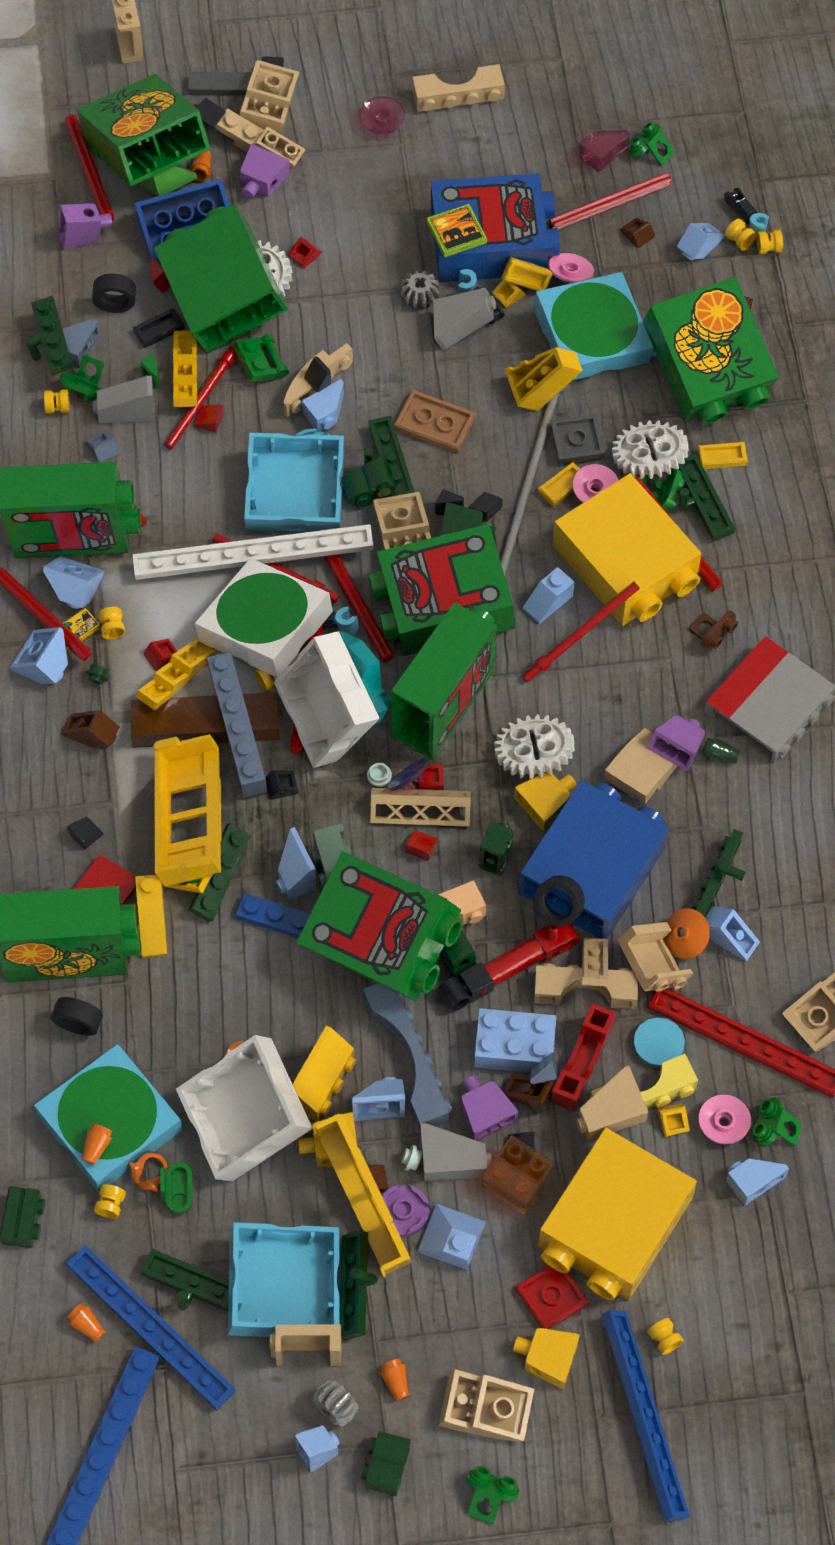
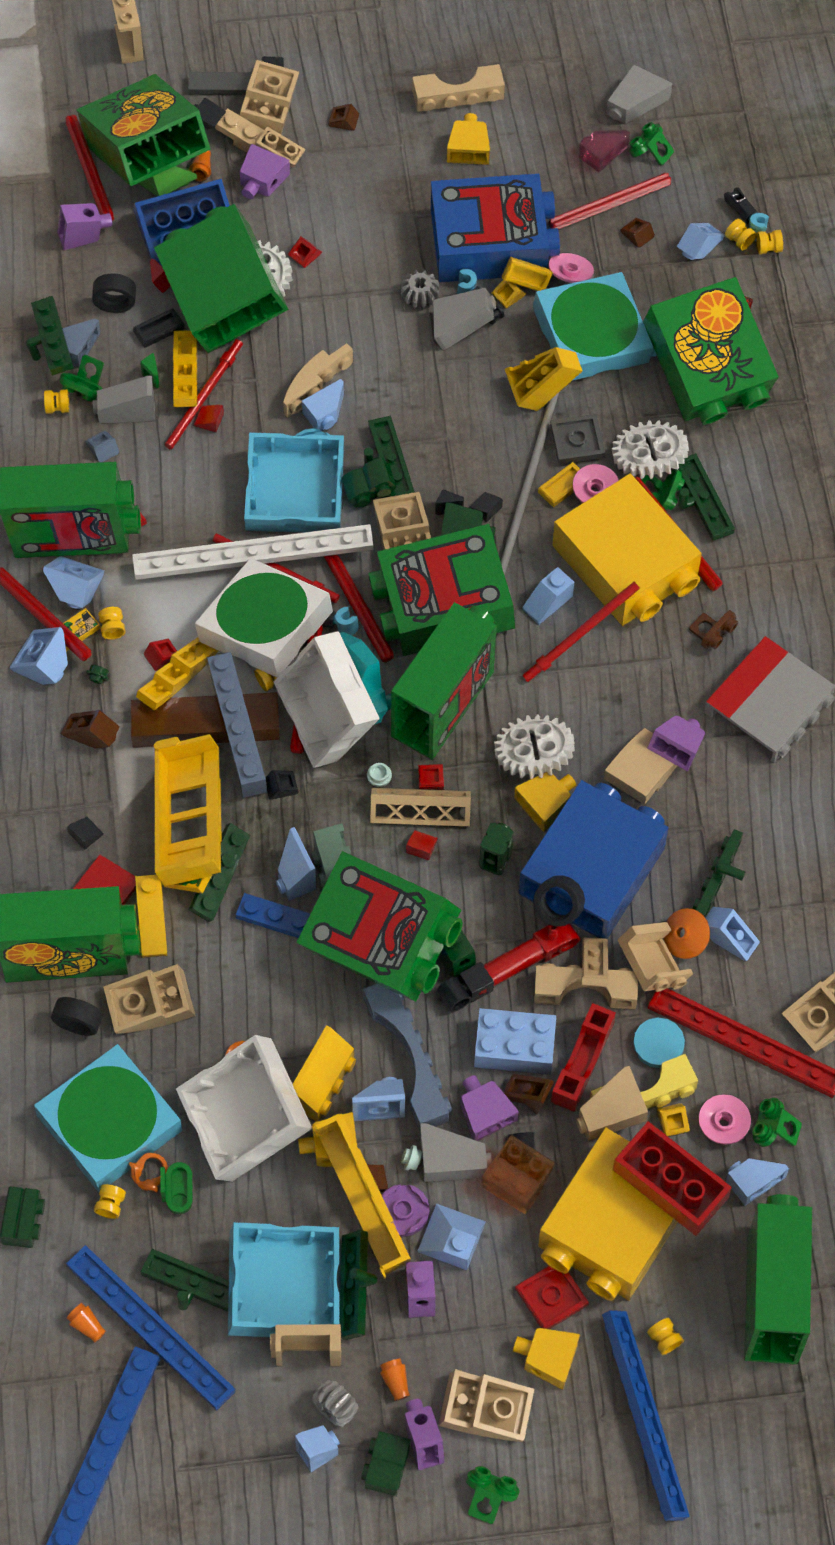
(96, 1142): orange cone -> none
(149, 1000): none -> tan slope
(255, 362): green plate -> none
(318, 375): black slope -> none
(344, 117): none -> reddish brown slope
(382, 108): clear pink dish -> none
(408, 774): piece -> none
(420, 1287): none -> medium lavender torso
(424, 1435): none -> medium lavender torso
(435, 421): medium nougat tile -> none
(456, 230): tile -> none
(468, 900): light nougat slope -> none
(469, 142): none -> yellow torso
(545, 1070): sand blue slope -> none
(637, 94): none -> light grey slope
(672, 1178): none -> red brick
(720, 751): clear green cone -> none
(722, 455): yellow tile -> none
(778, 1281): none -> green brick

